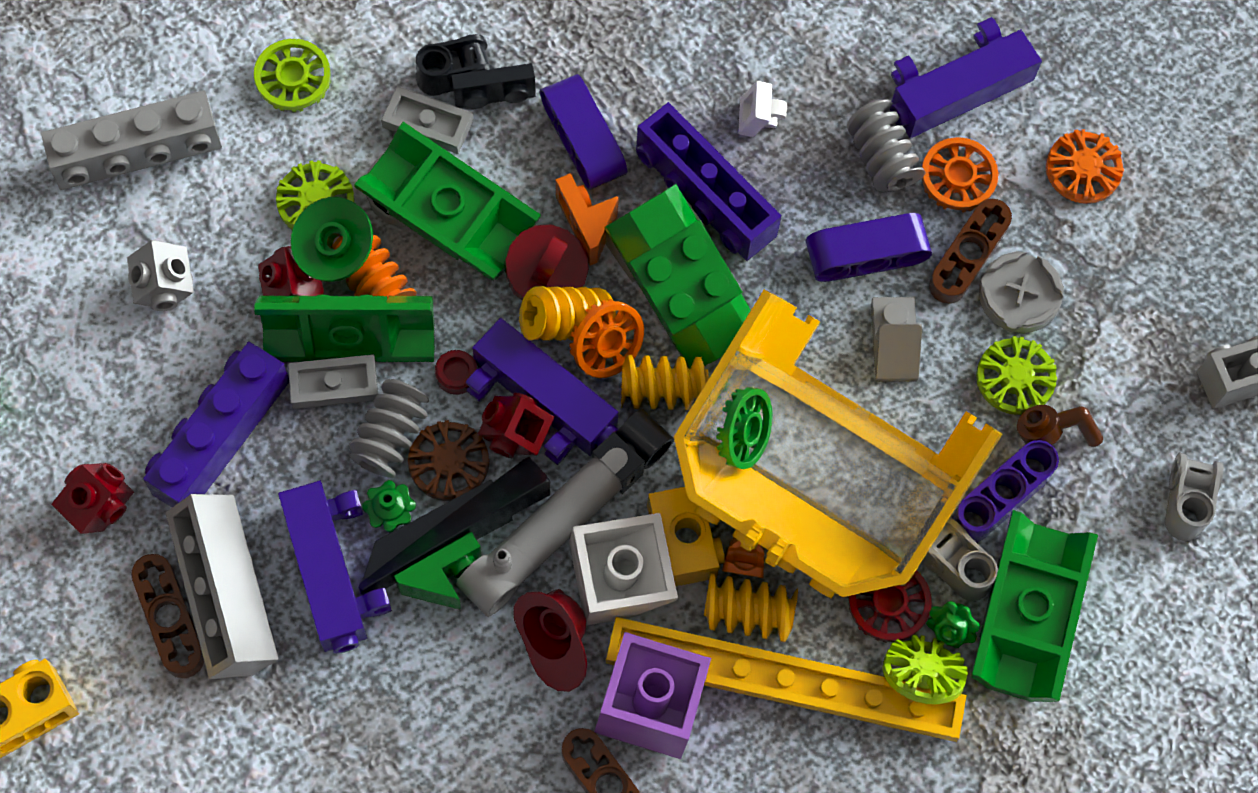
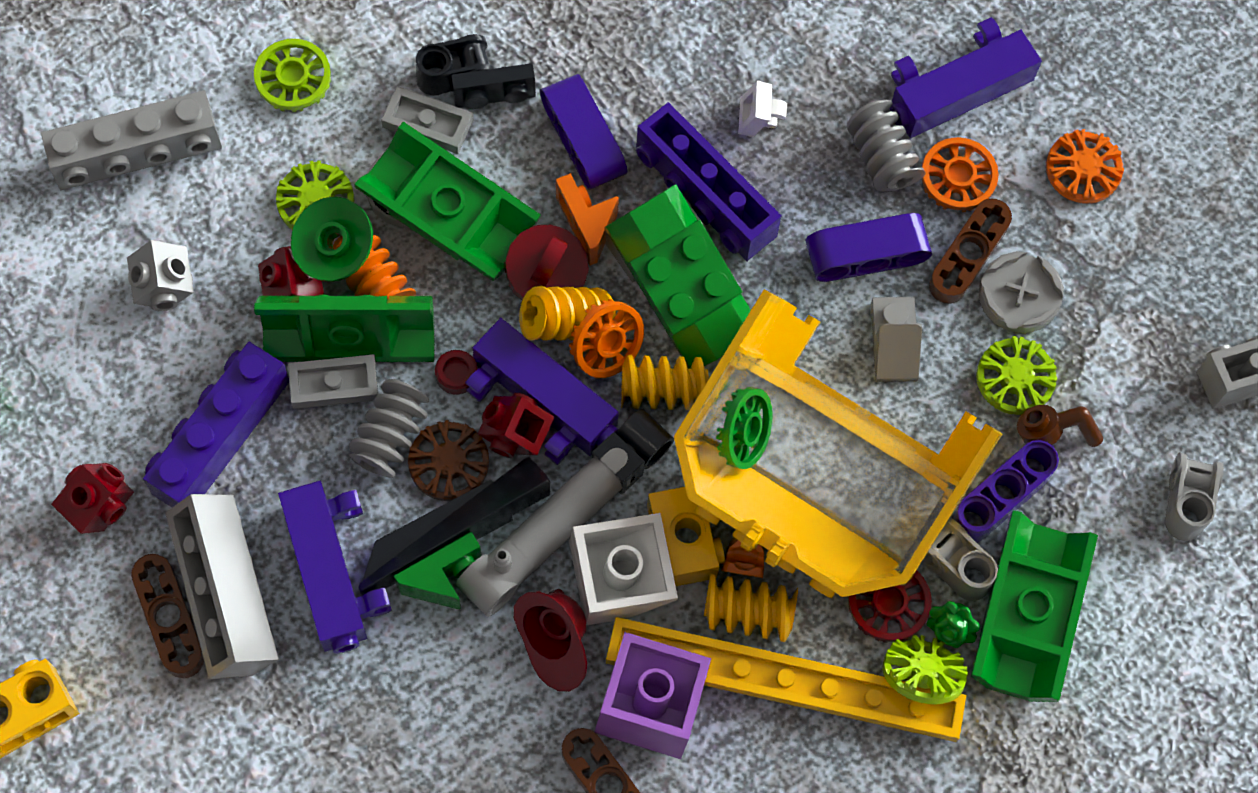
(389, 506): green plant -> none

